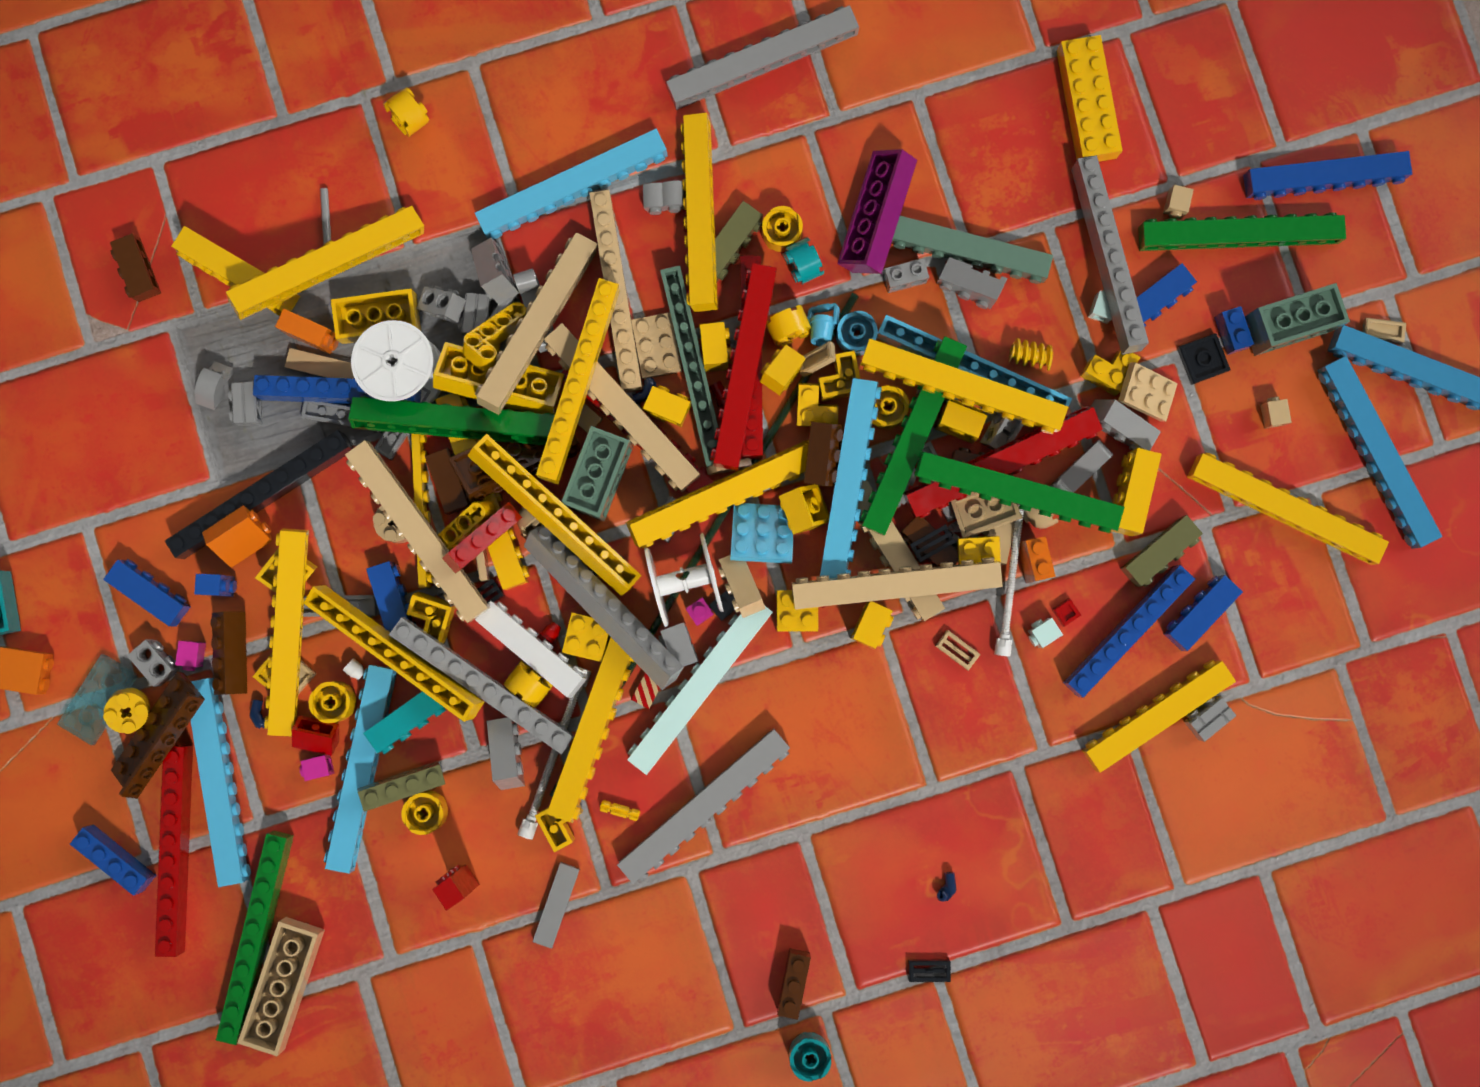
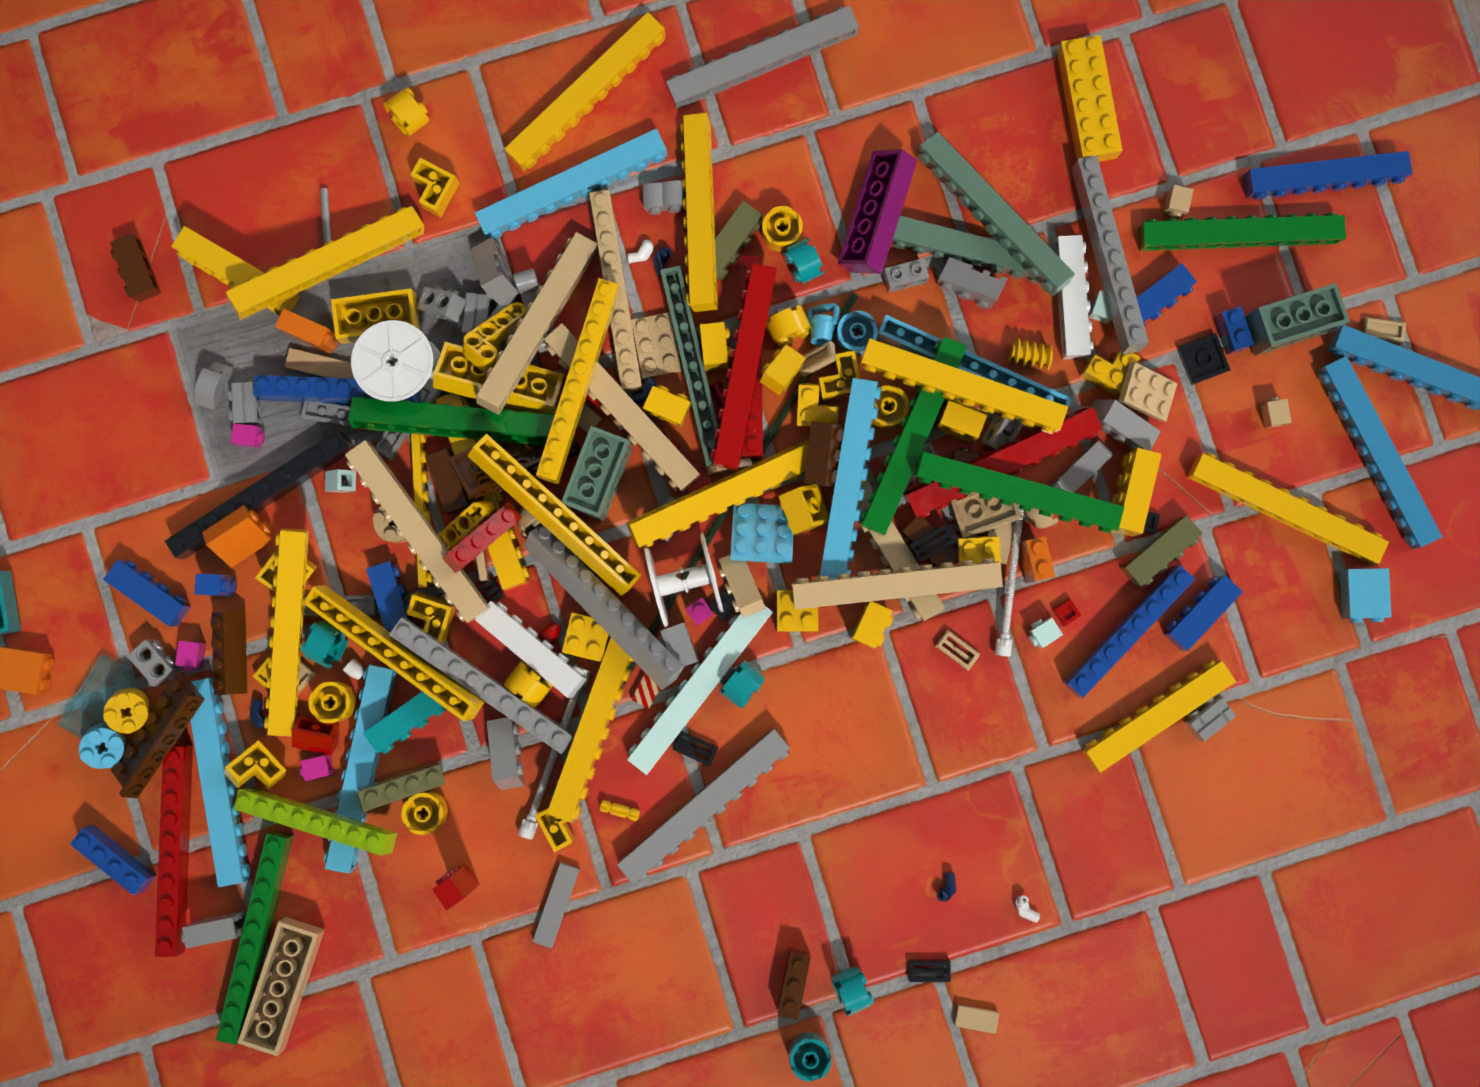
(101, 757): none -> medium azure brick
(213, 929): none -> light grey brick
(247, 436): none -> dark pink brick
(256, 762): none -> yellow brick
(315, 821): none -> lime brick
(324, 644): none -> teal brick
(340, 481): none -> light aqua brick
(438, 186): none -> yellow brick
(586, 92): none -> yellow brick
(643, 253): none -> white arm
(660, 259): none -> dark blue arm
(711, 755): none -> black tile
(741, 684): none -> teal brick
(851, 990): none -> teal brick
(976, 1018): none -> tan tile
(995, 214): none -> sand green brick
(1024, 910): none -> white arm
(1073, 300): none -> white brick
(1151, 523): none -> black tile
(1365, 594): none -> medium azure brick

